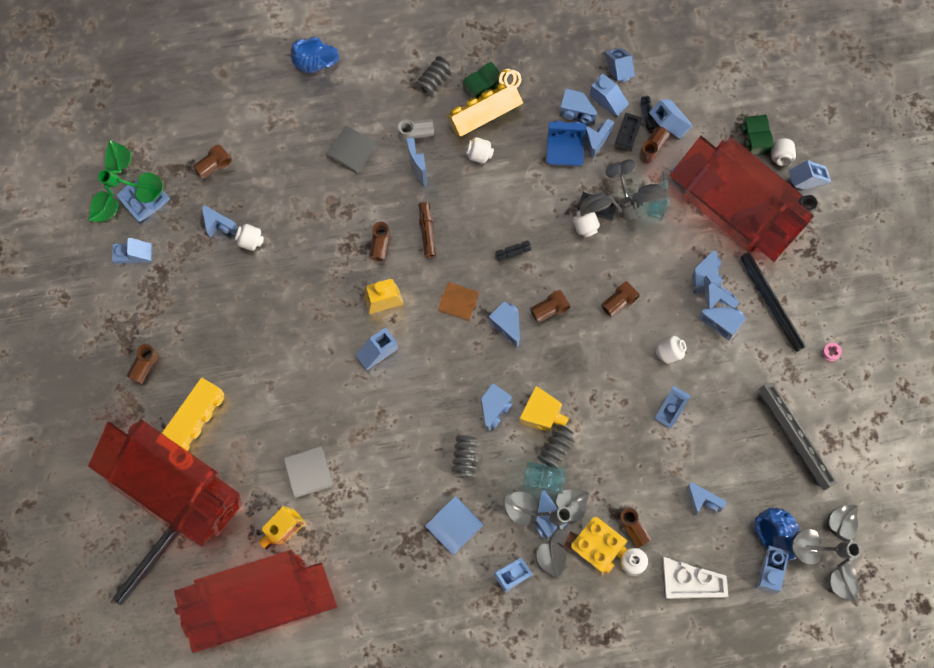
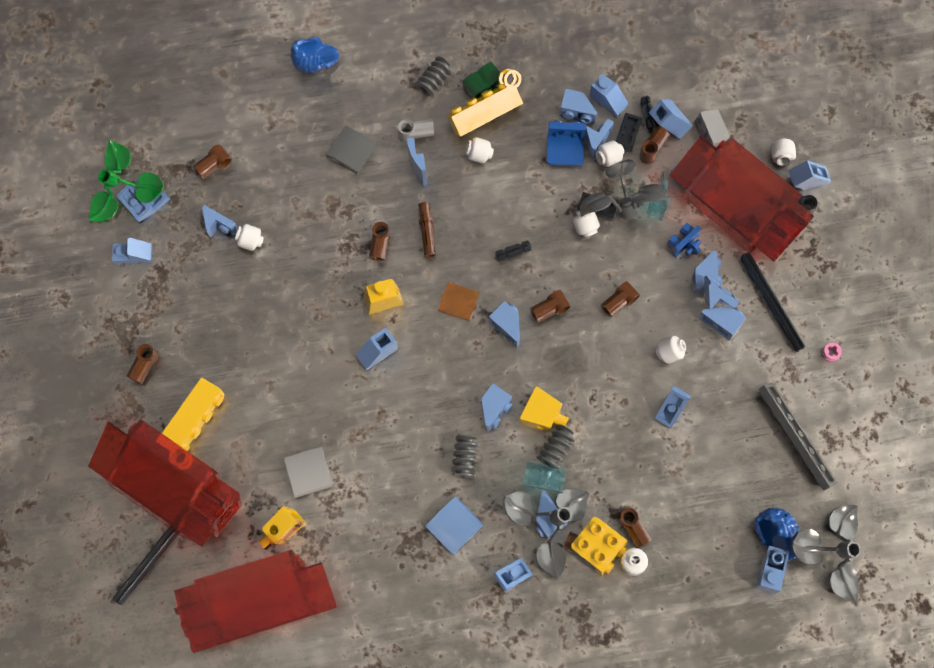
(609, 153): none -> white head
(620, 64): medium blue slope -> none
(687, 581): white wing -> none
(690, 234): none -> blue hips
(698, 496): medium blue slope -> none
(711, 126): none -> light grey hinge
(757, 134): dark green brick -> none

